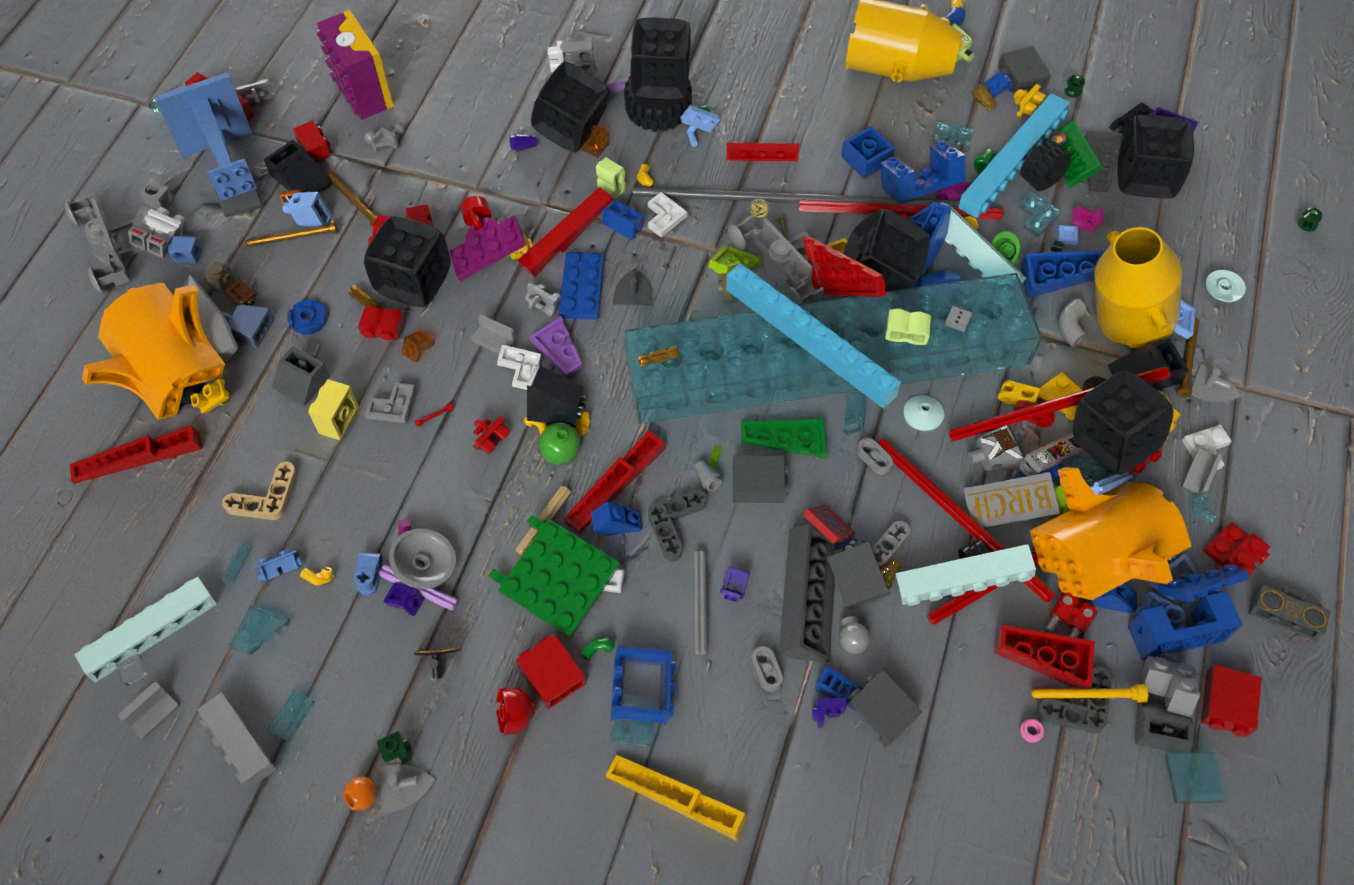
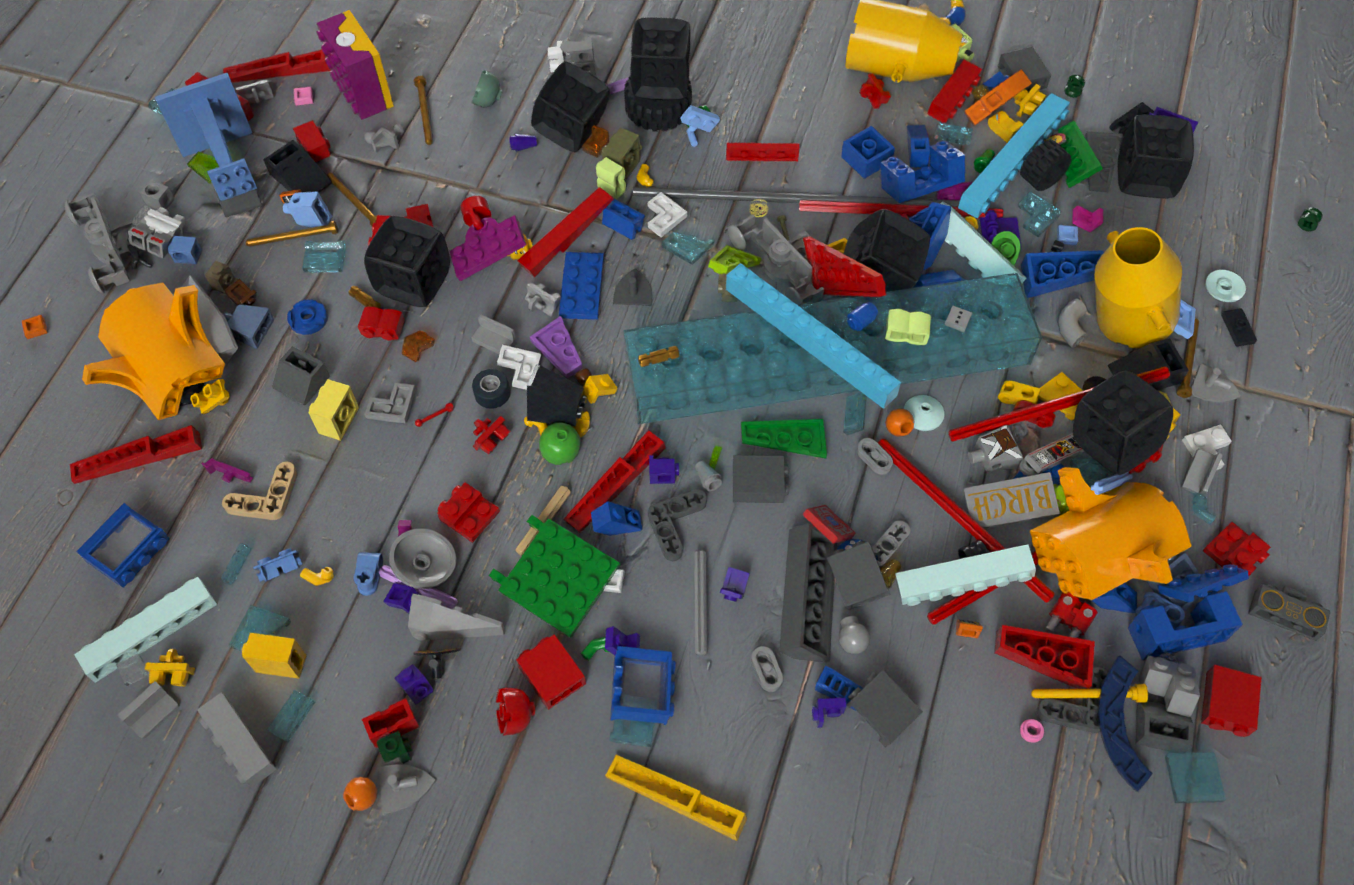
(34, 326): none -> orange tile
(123, 545): none -> blue window
(137, 257): none -> black bar
(179, 671): none -> yellow hips
(201, 164): none -> clear neon green slope
(229, 471): none -> magenta piece
(274, 655): none -> yellow piece
(278, 66): none -> red slope
(303, 96): none -> bright pink tile
(324, 261): none -> clear light blue plate
(395, 718): none -> red brick
(414, 684): none -> dark purple bracket
(420, 83): none -> pearl gold bar
(435, 622): none -> light grey wedge
(467, 512): none -> red plate
(487, 90): none -> sand green cylinder
(491, 388): none -> black wheel
(582, 376): none -> reddish brown hinge
(597, 386): none -> yellow bracket
(616, 638): none -> dark purple bracket
(623, 150): none -> olive brick
(662, 470): none -> dark purple brick
(686, 246): none -> clear light blue wing
(862, 316): none -> blue brick
(874, 91): none -> red hips
(900, 422): none -> orange piece
(918, 145): none -> blue slope
(954, 92): none -> red brick
(968, 628): none -> orange slope
(992, 225): none -> dark purple hinge
(997, 97): none -> orange slope
(1004, 126): none -> yellow leg
(1113, 724): none -> dark blue tile
(1239, 327): none -> black plate

